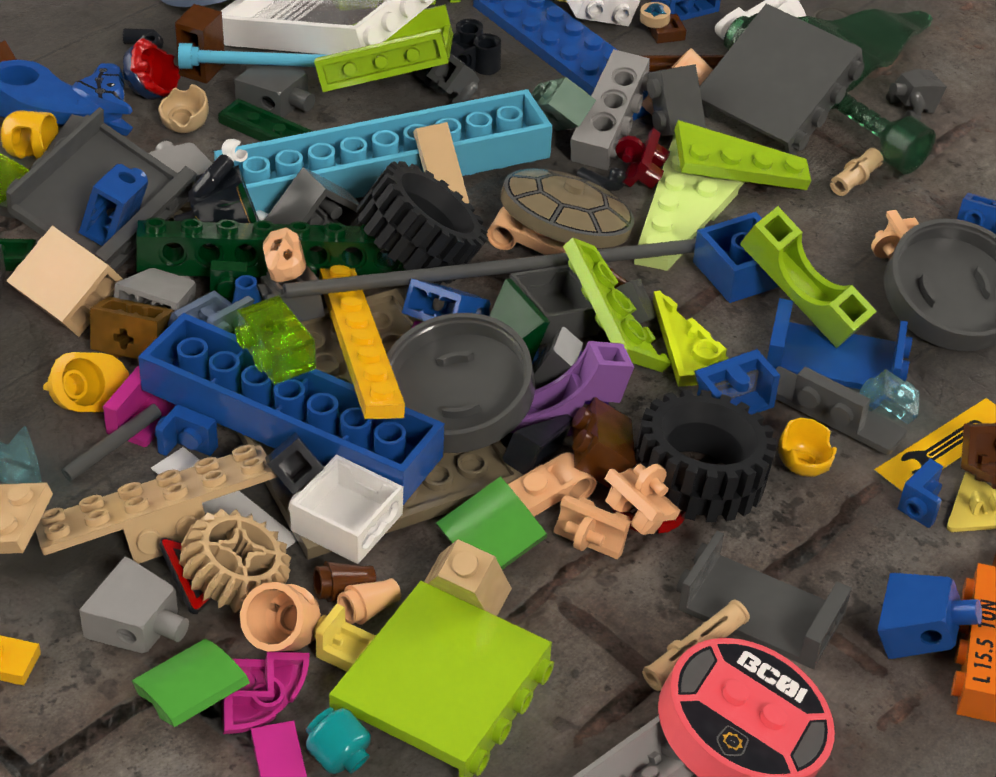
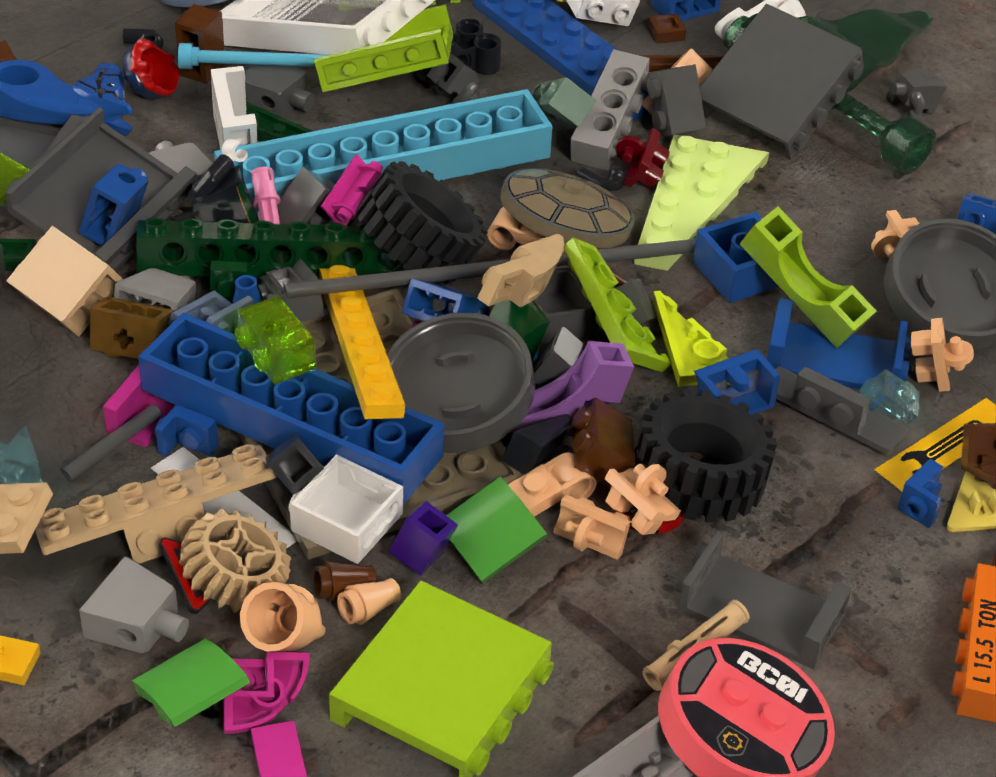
(28, 133): yellow helmet -> none
(85, 380): yellow piece -> none
(184, 109): tan hair -> none
(230, 106): none -> white panel
(265, 194): none -> bright pink axle
(284, 255): light nougat rock -> none
(338, 741): teal head -> none
(339, 641): light yellow bracket -> none
(351, 190): none -> dark pink hinge
(423, 538): none -> dark purple brick
(439, 156): tan tile -> none
(470, 576): tan slope -> none
(524, 275): none -> tan slope
(655, 15): tan tile -> none
(731, 158): lime wing -> none
(806, 447): yellow hair -> none
(856, 171): tan pin -> none
(923, 615): blue torso -> none
(936, 368): none -> light nougat hips

